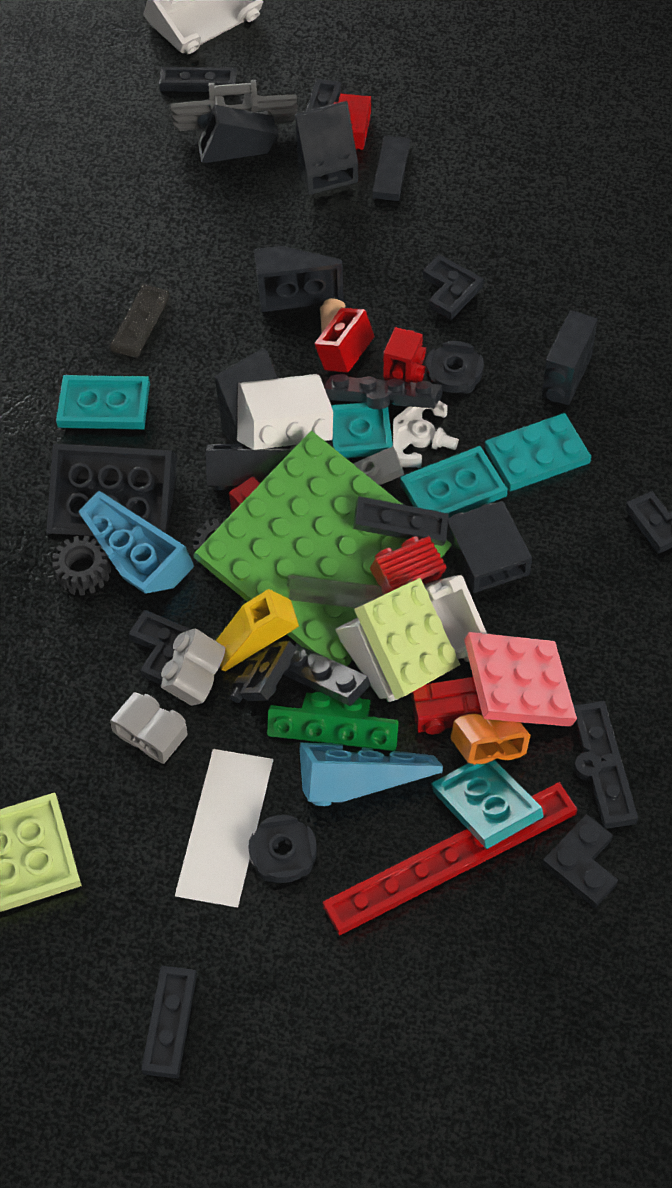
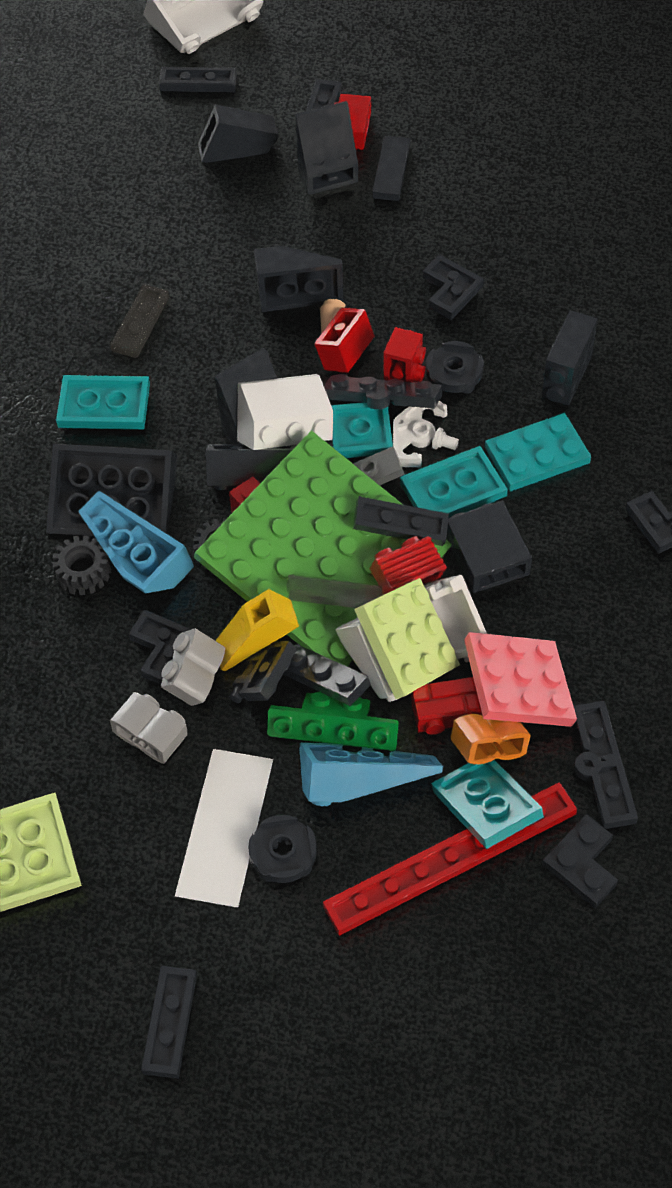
(196, 114): dark grey piece -> none

